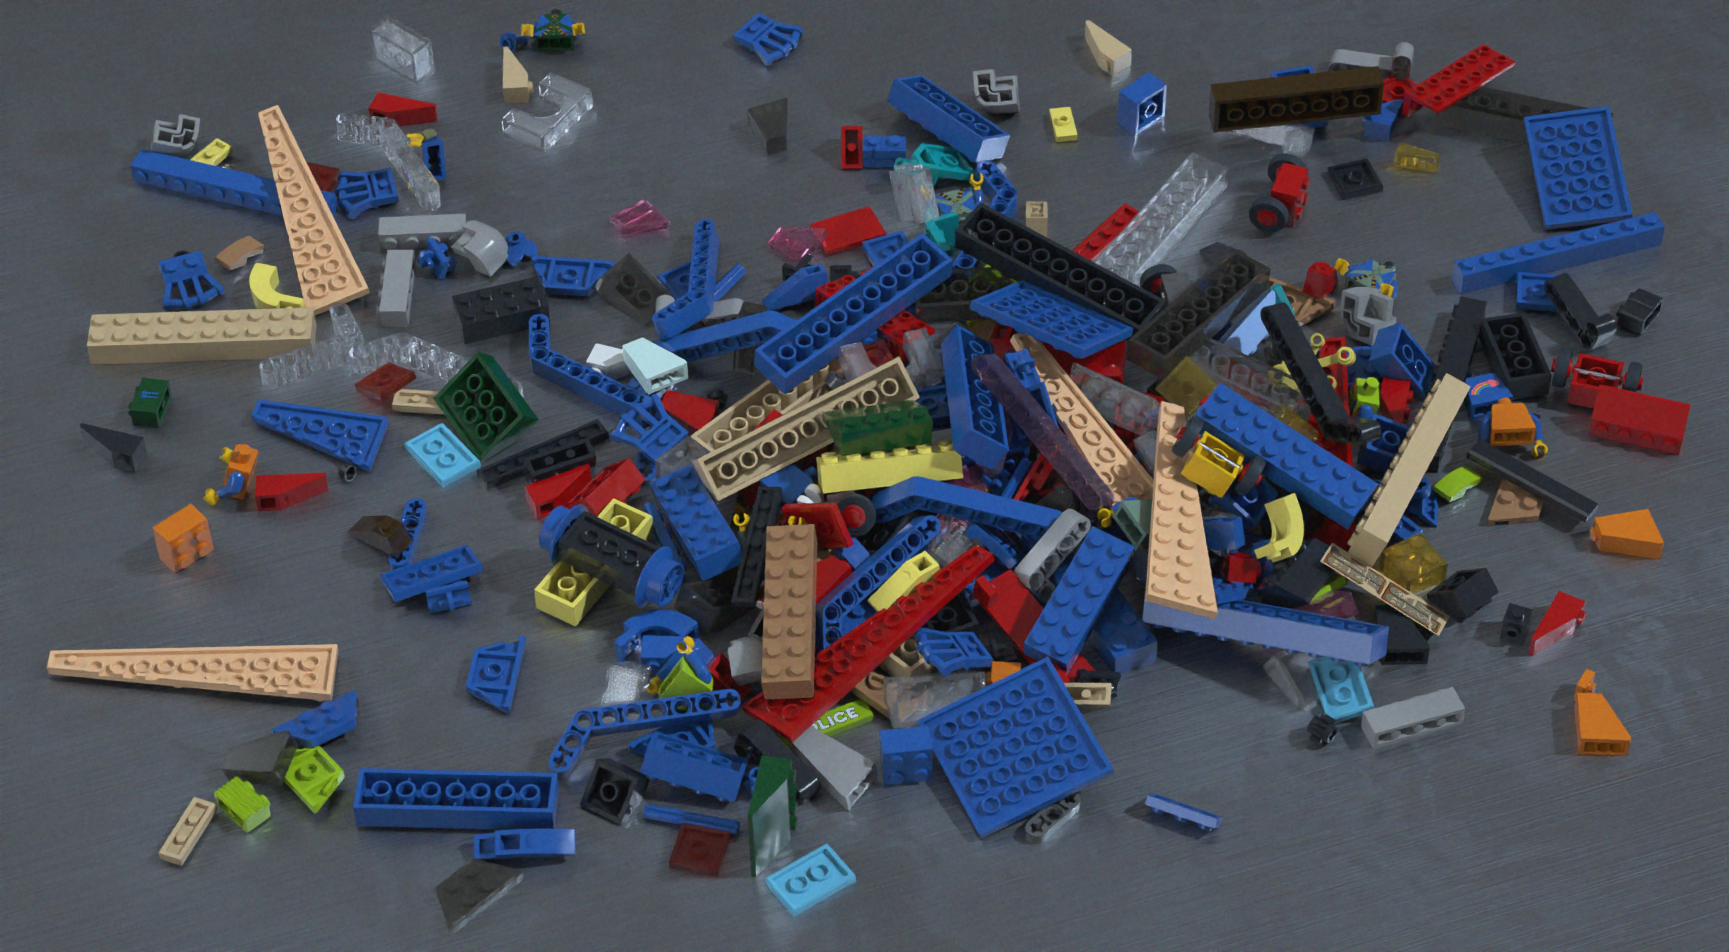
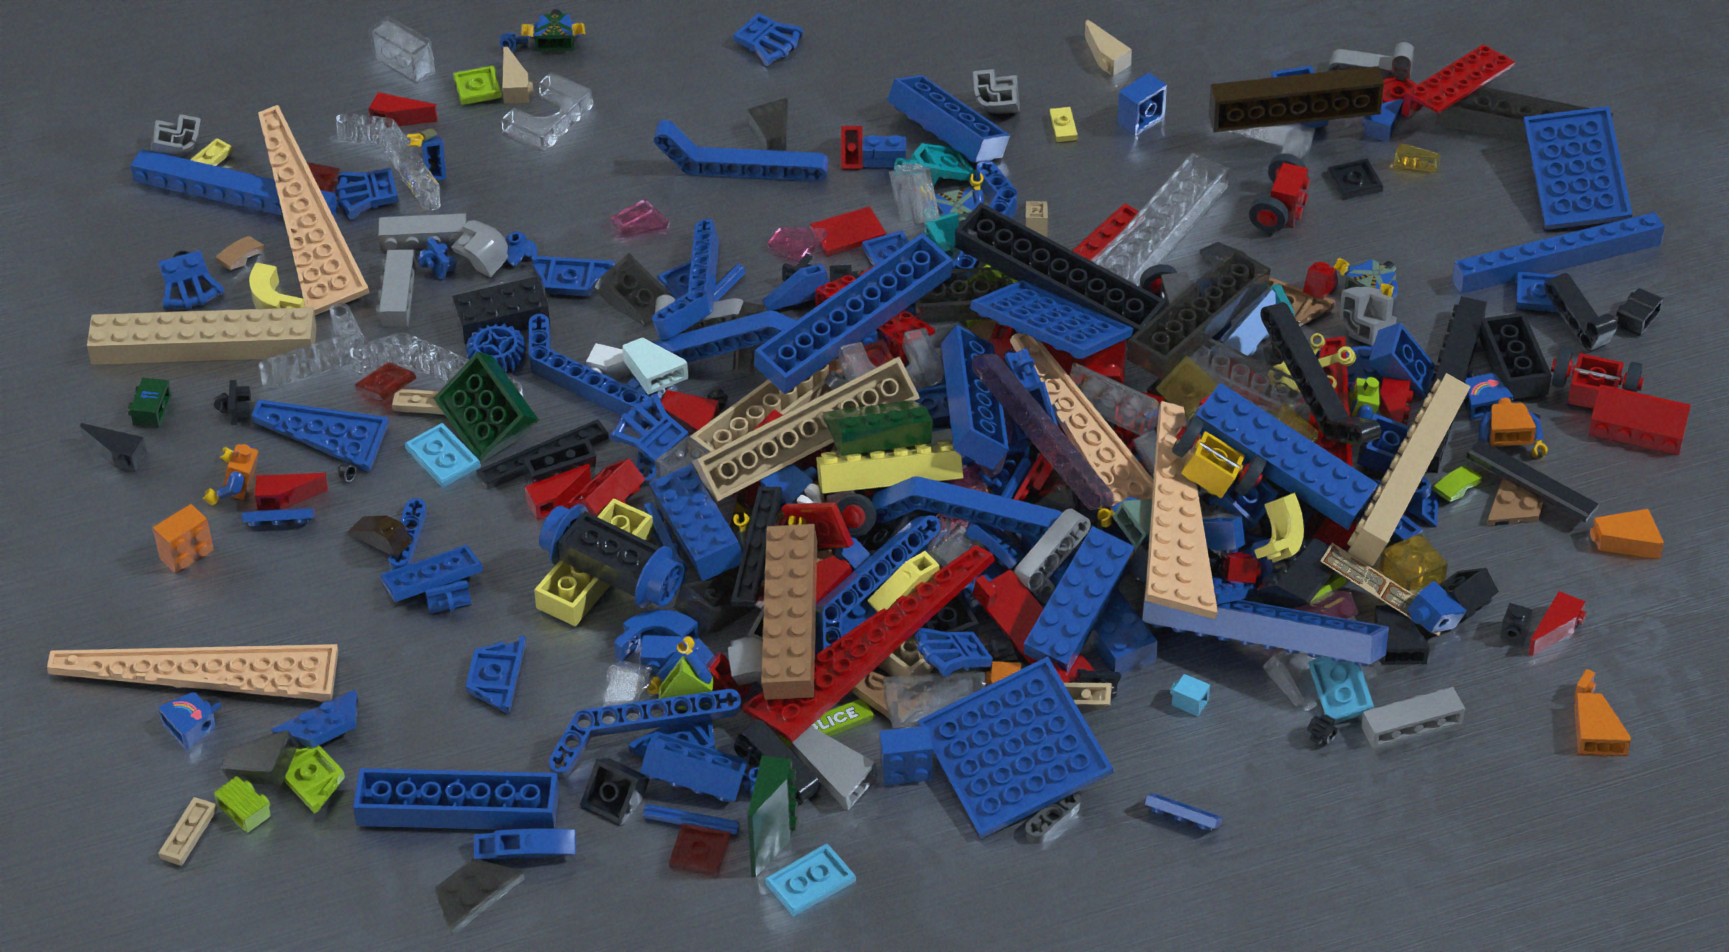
(189, 718): none -> blue torso
(231, 403): none -> black hips
(278, 517): none -> blue plate
(477, 85): none -> lime plate
(500, 342): none -> blue gear
(737, 162): none -> blue beam
(1190, 694): none -> medium azure brick
(1436, 609): none -> blue torso

